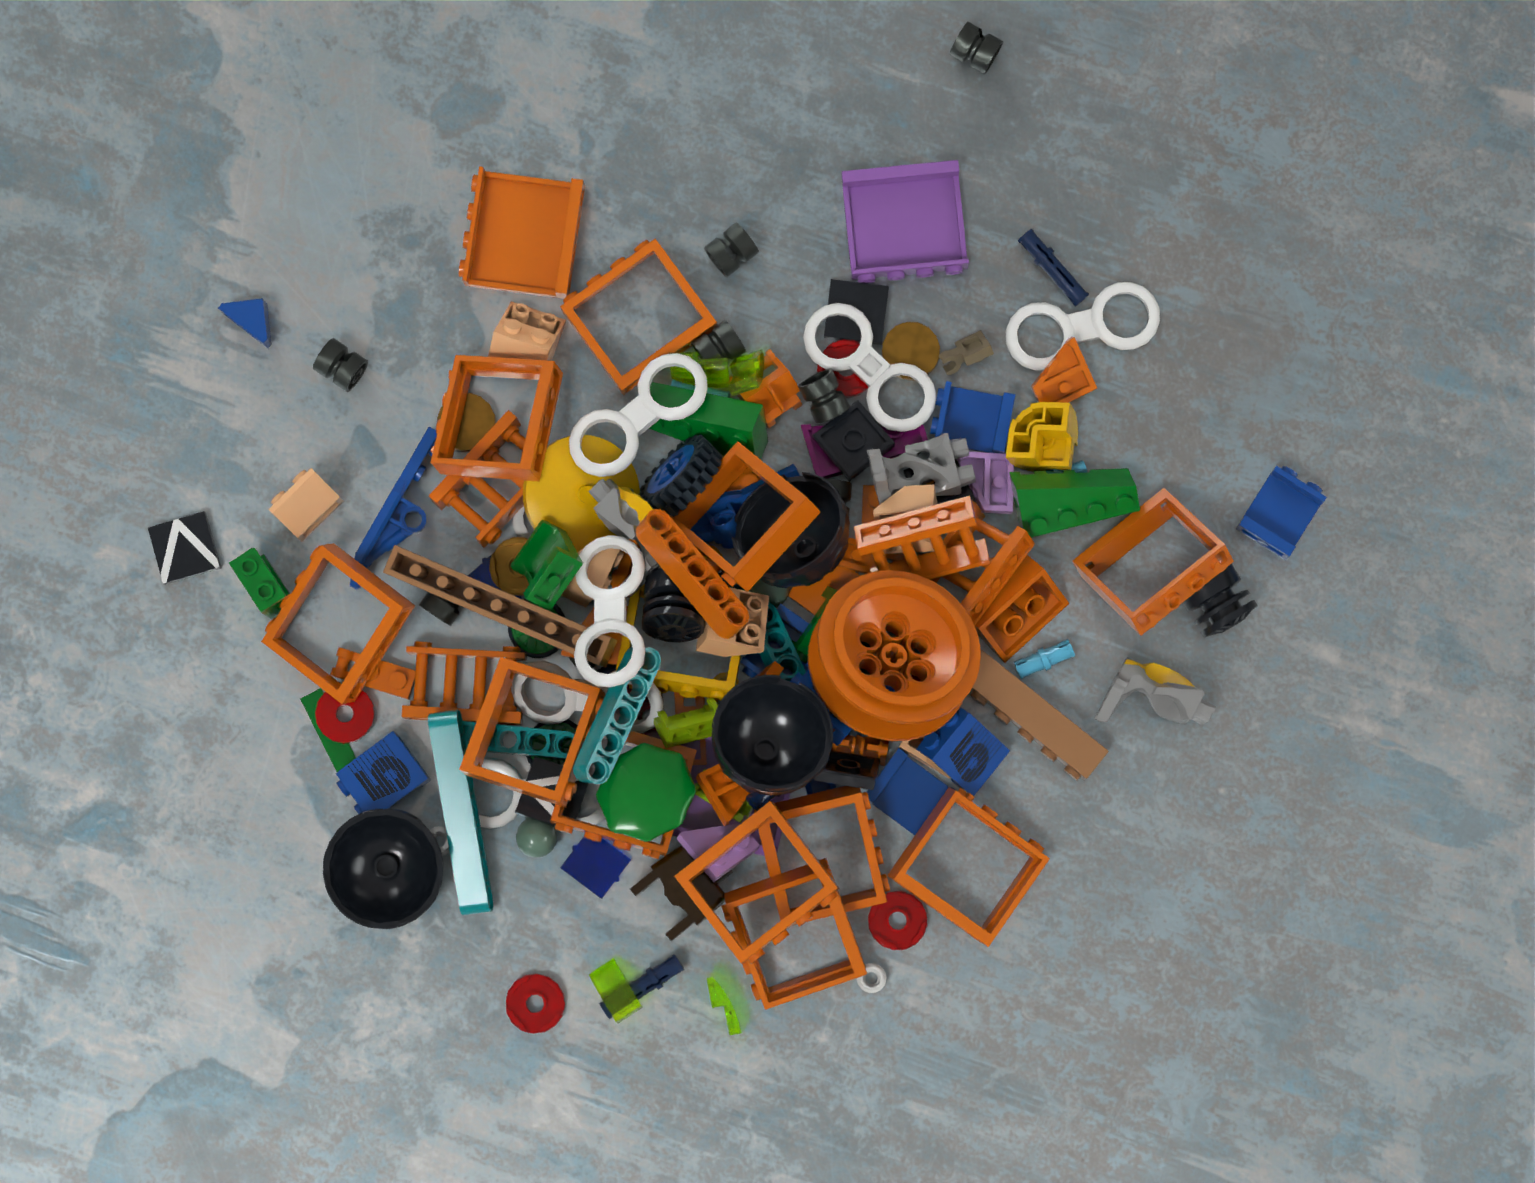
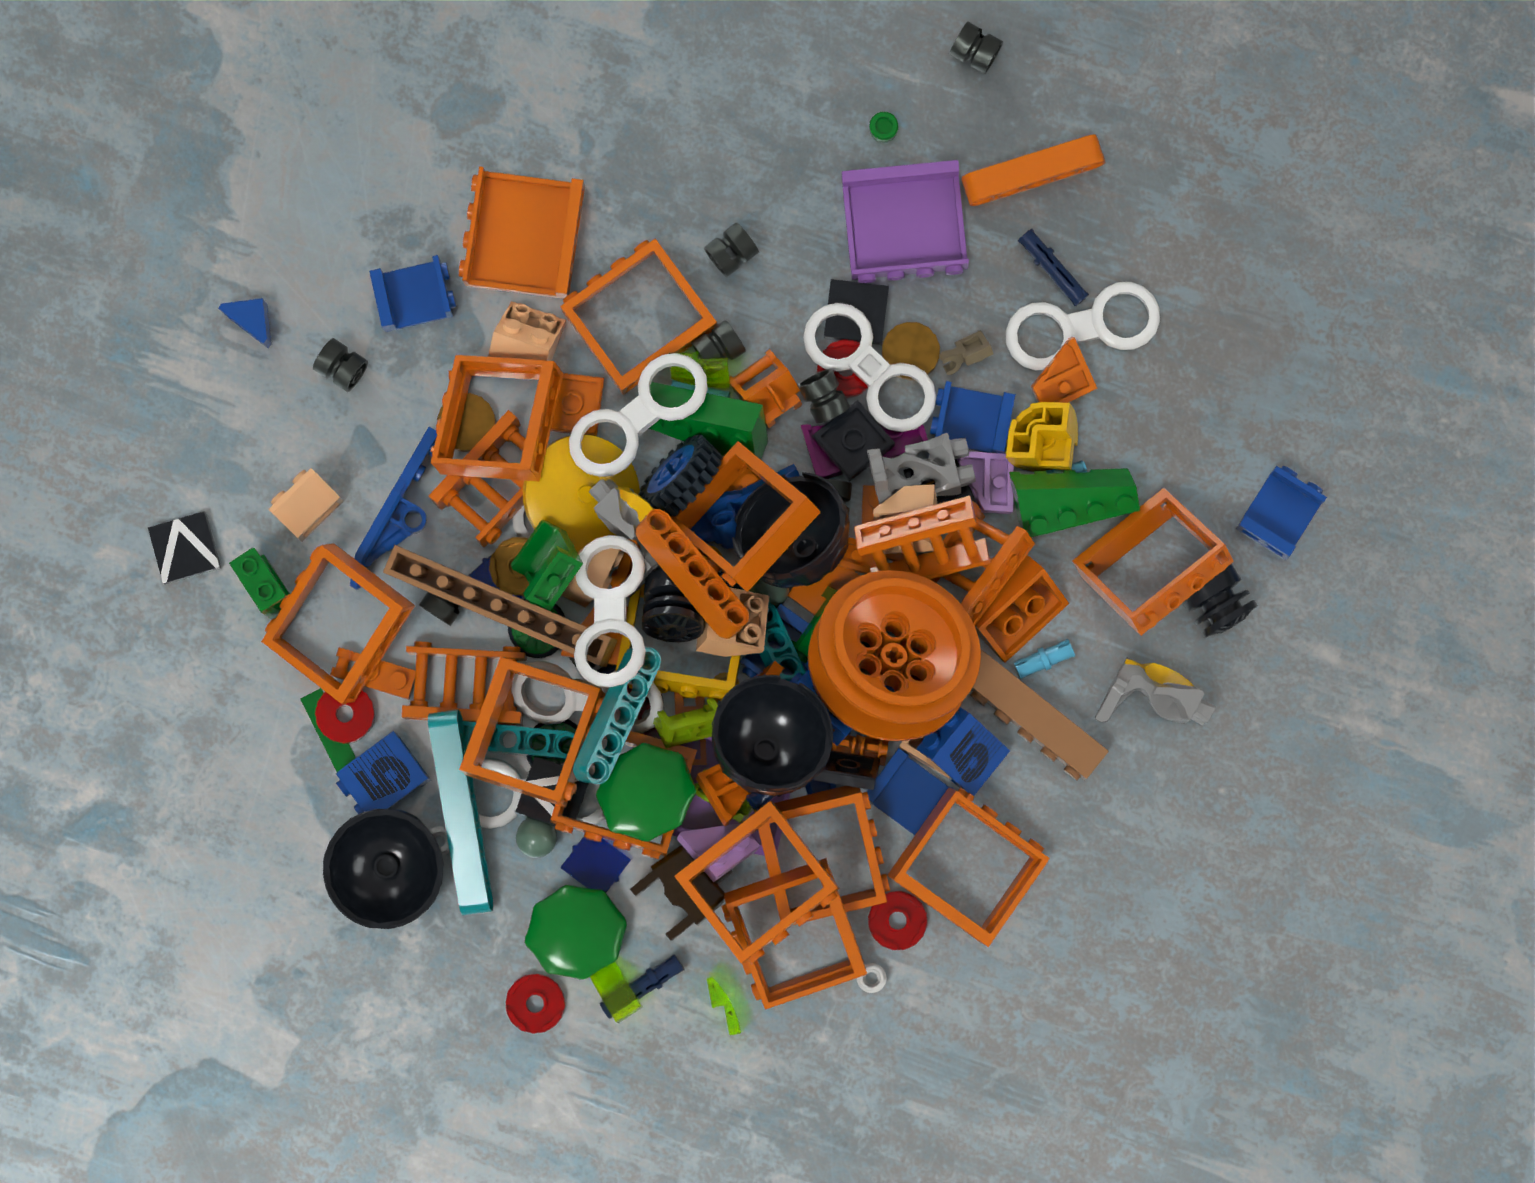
(413, 295): none -> blue panel
(576, 932): none -> green piece
(577, 398): none -> orange tile
(746, 372): clear neon green slope -> none
(883, 127): none -> green tile
(1033, 170): none -> orange beam

